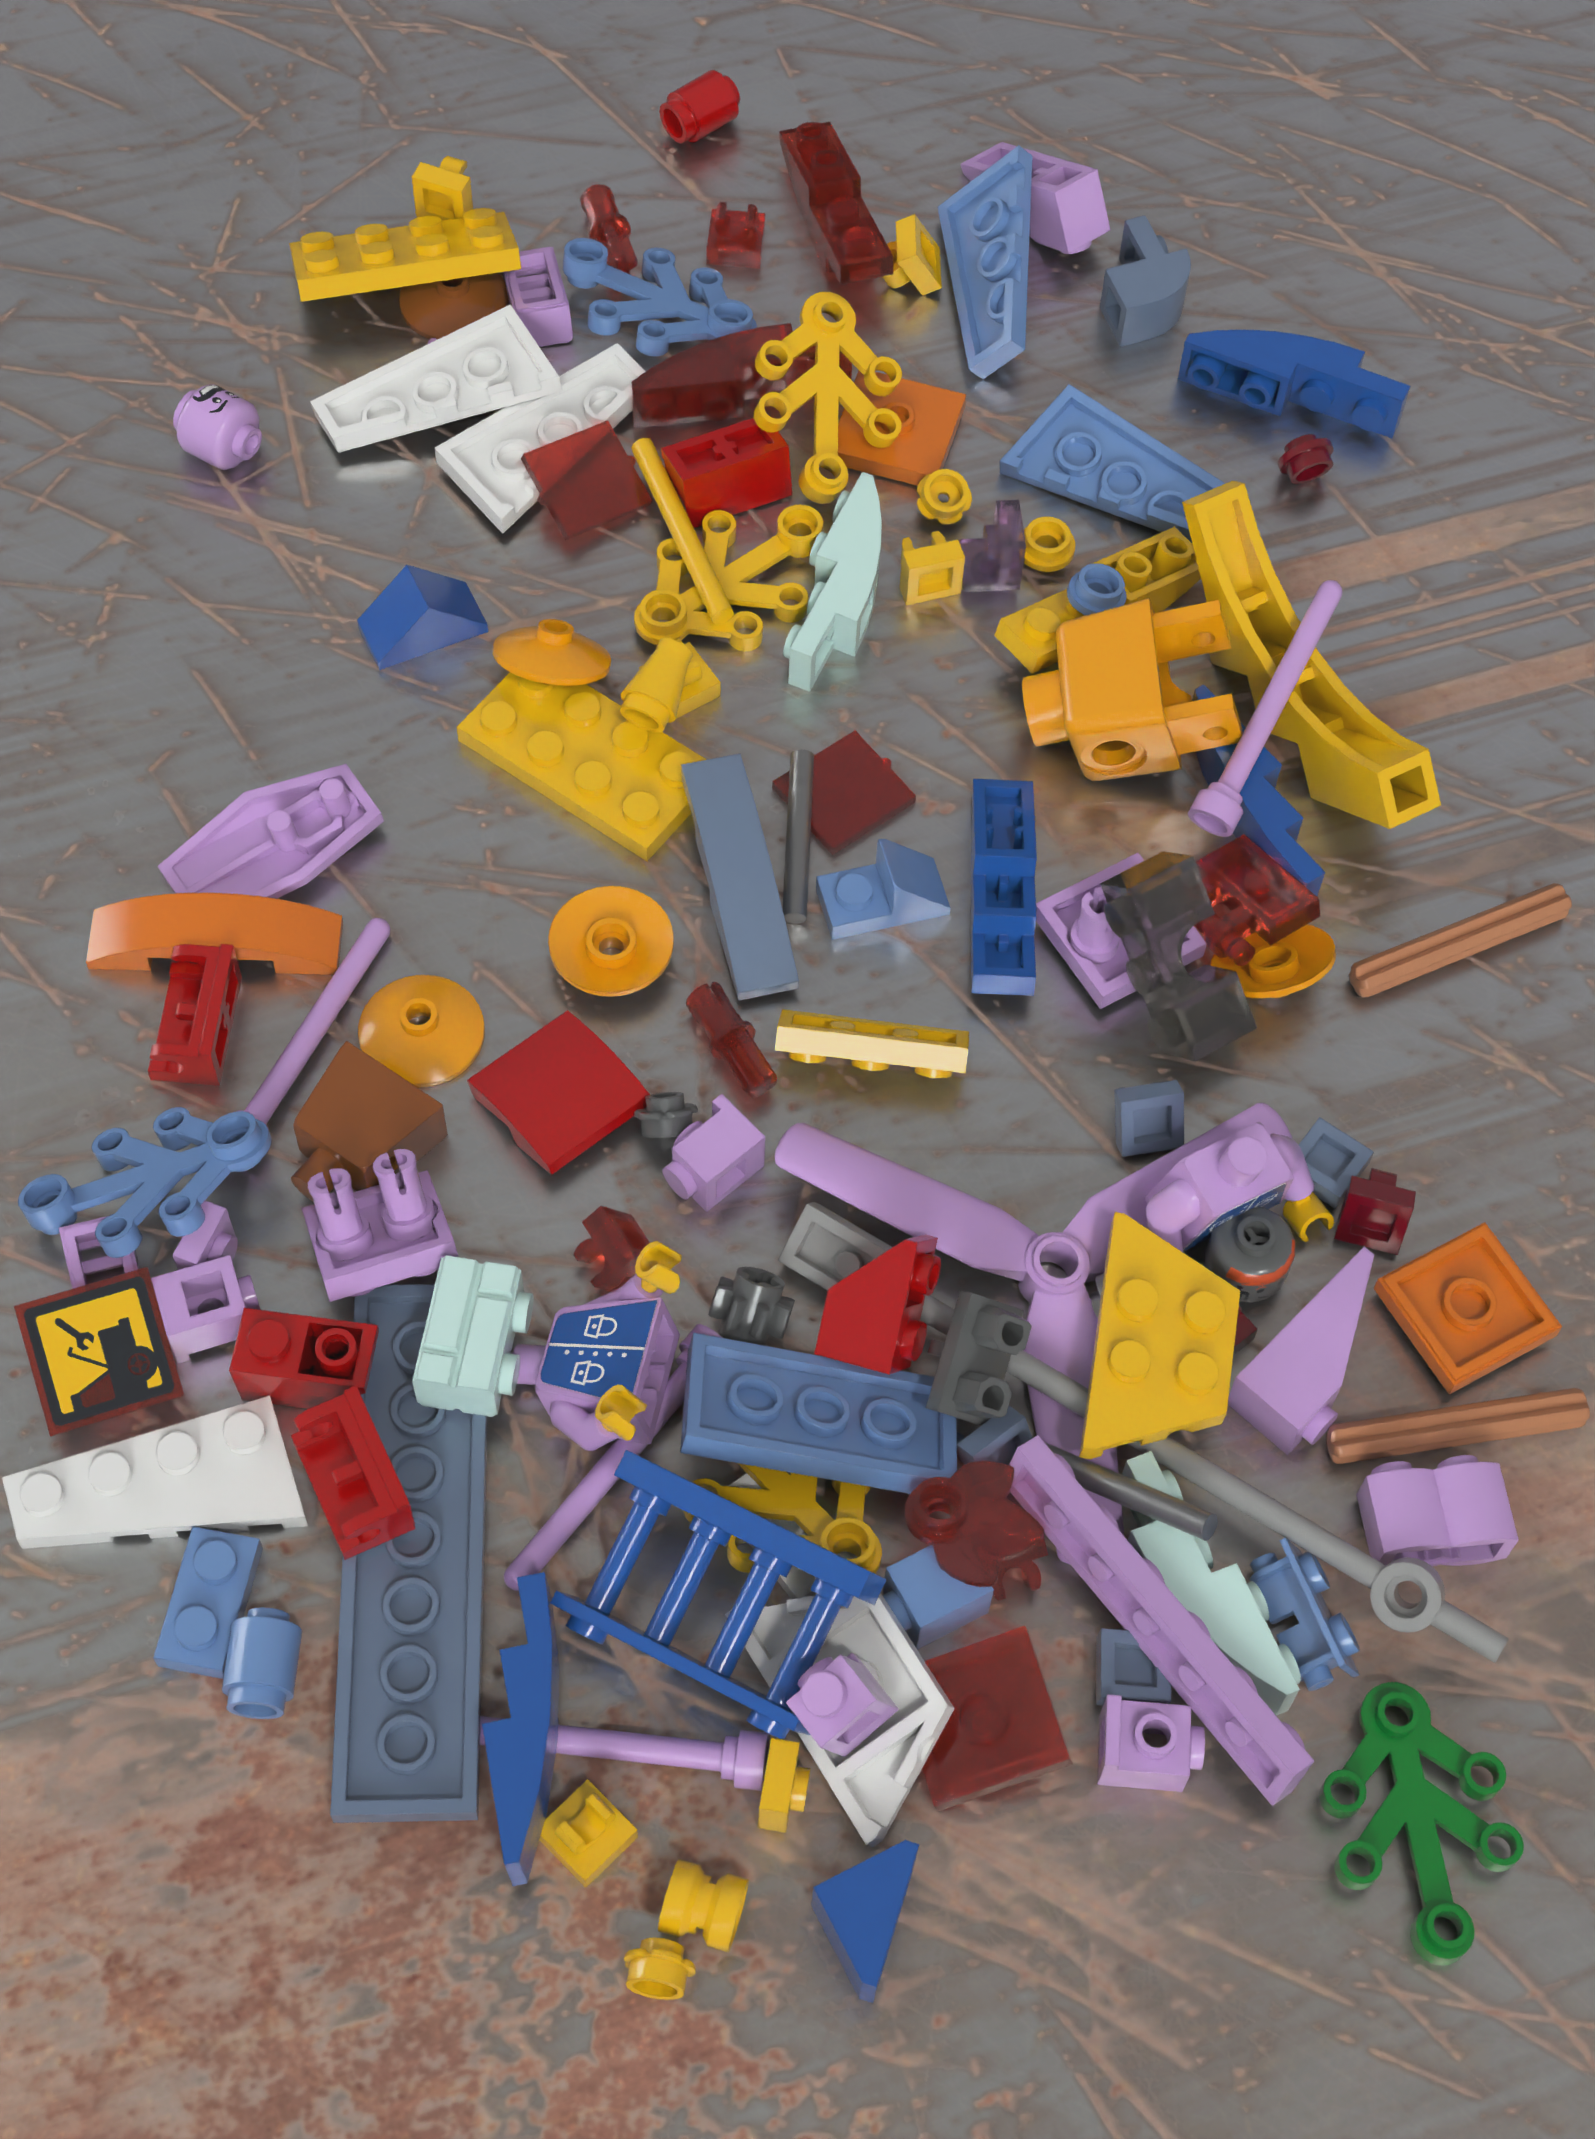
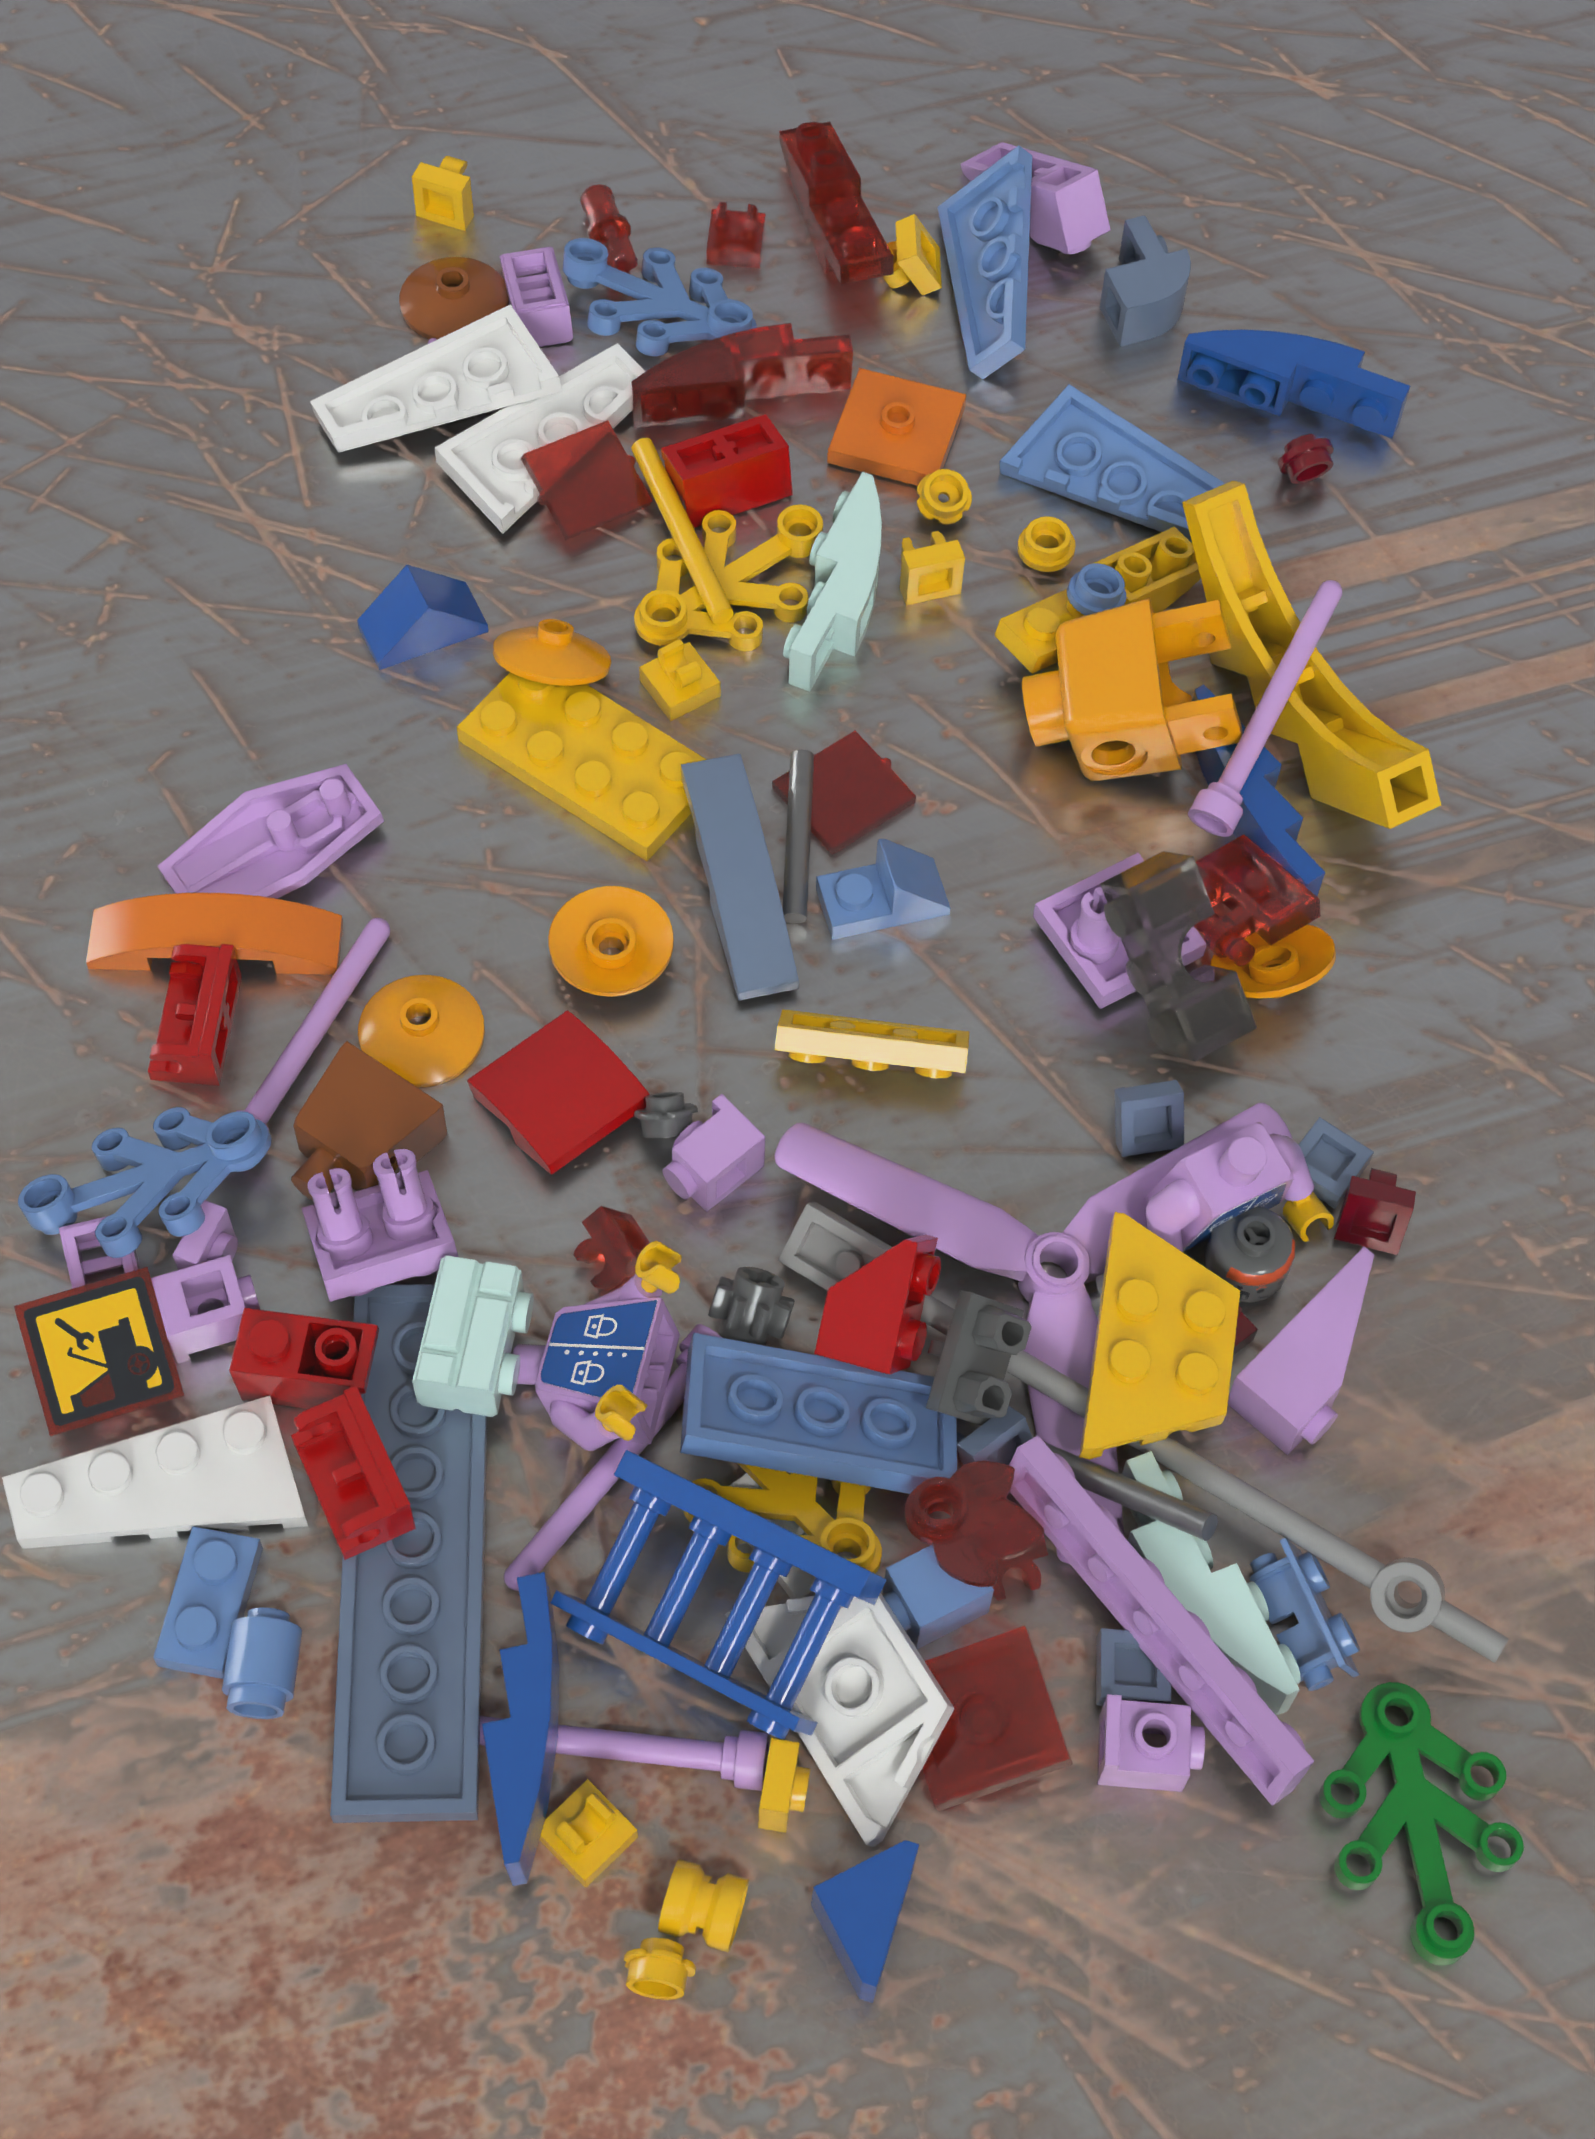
(217, 426): lavender head -> none
(404, 255): yellow plate -> none
(656, 689): yellow cone -> none
(700, 107): red brick -> none
(731, 1039): clear red axle -> none
(829, 387): yellow plant -> none
(840, 1703): lavender brick -> none
(998, 557): clear purple bracket -> none
(1003, 887): blue slope -> none
(1437, 1514): lavender brick -> none
(1457, 1425): nougat axle -> none
(1459, 940): nougat axle -> none
(1467, 1308): orange plate -> none

